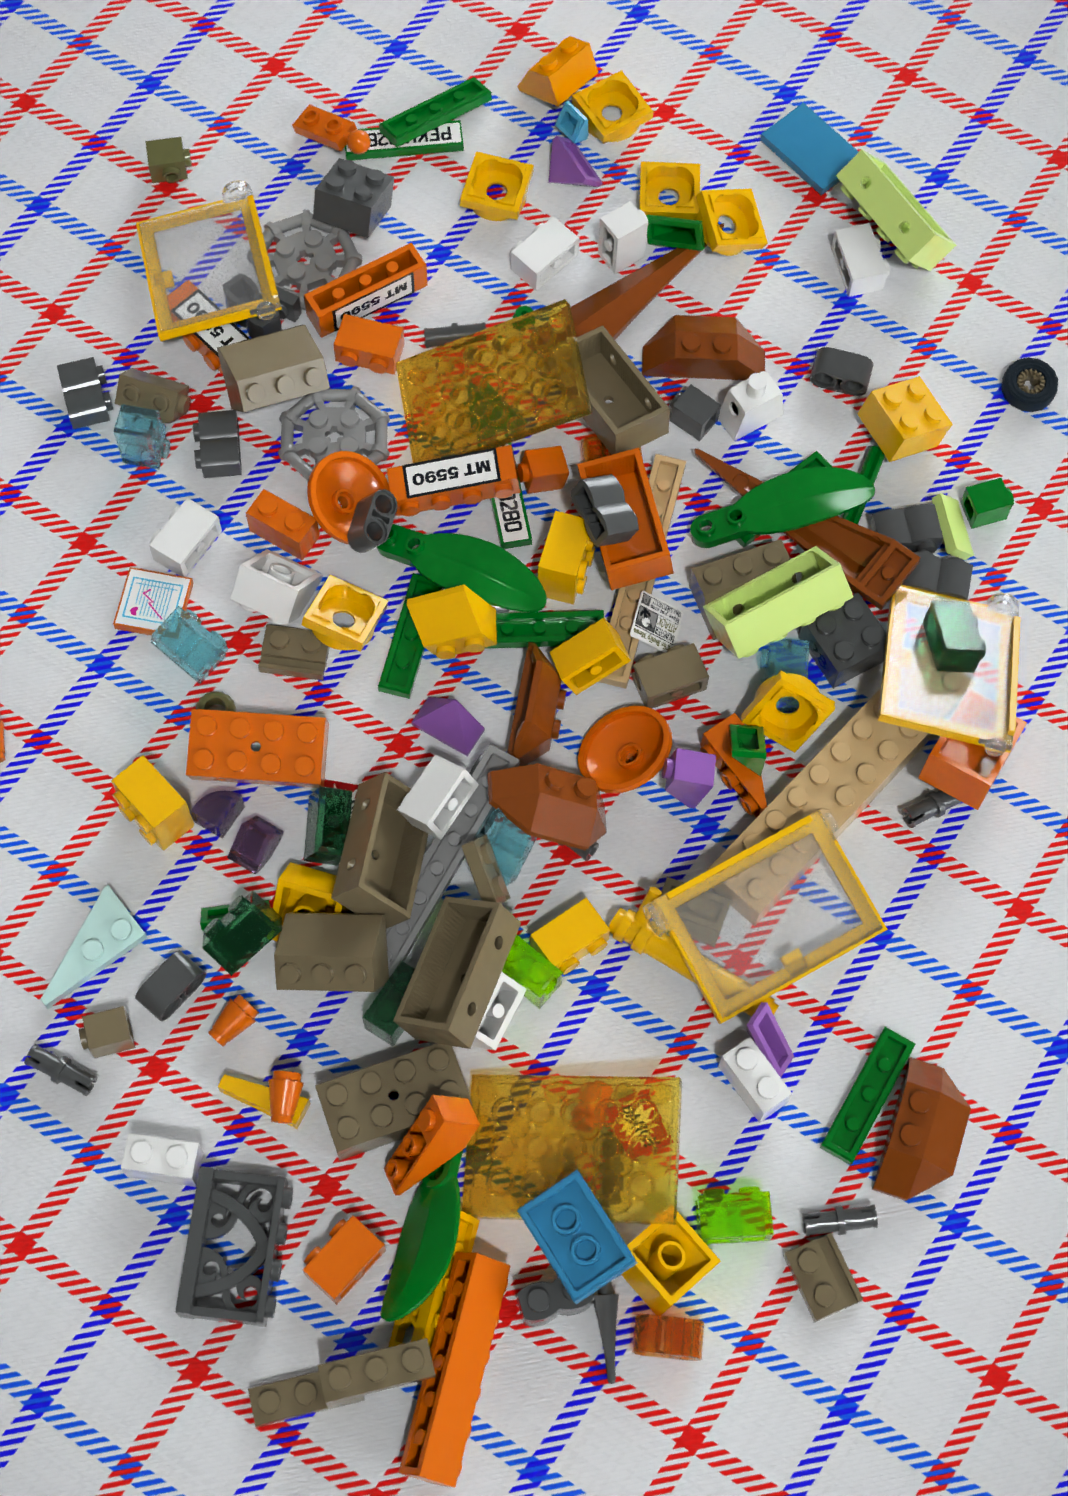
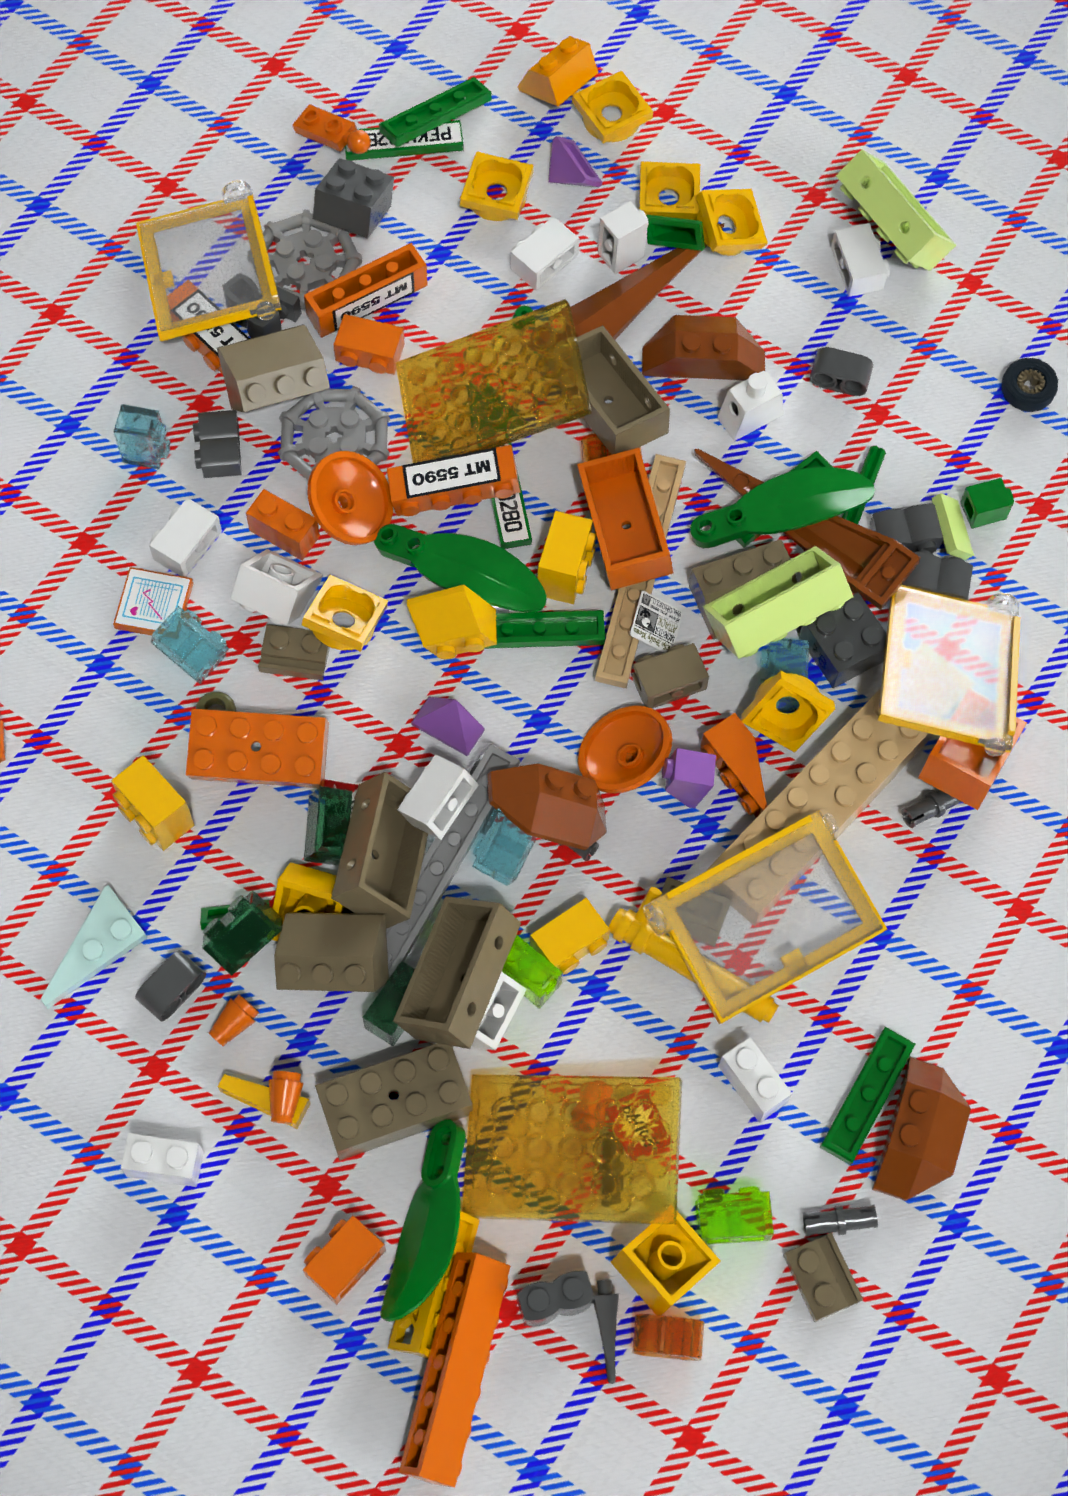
(60, 1070): dark grey pin -> none
(83, 392): dark grey brick -> none
(107, 1032): dark tan brick -> none
(153, 392): dark tan brick -> none
(168, 160): olive brick -> none
(209, 1202): dark grey fence -> none
(218, 811): clear purple brick -> none
(255, 844): clear purple brick -> none
(341, 1382): dark tan bracket -> none
(372, 517): dark grey beam -> none
(406, 647): green tile -> none
(433, 1139): orange slope -> none
(442, 335): dark grey pin -> none
(485, 870): dark tan plate -> none
(536, 708): dark orange wedge -> none
(543, 469): orange brick -> none
(572, 123): medium azure slope -> none
(577, 1236): dark azure tile -> none
(590, 656): yellow brick -> none
(604, 510): dark grey brick -> none
(694, 412): dark grey brick -> none
(748, 746): green slope -> none
(769, 1038): medium lavender slope -> none
(809, 147): dark azure tile -> none
(904, 418): yellow brick -> none
(954, 636): clear green brick -> none

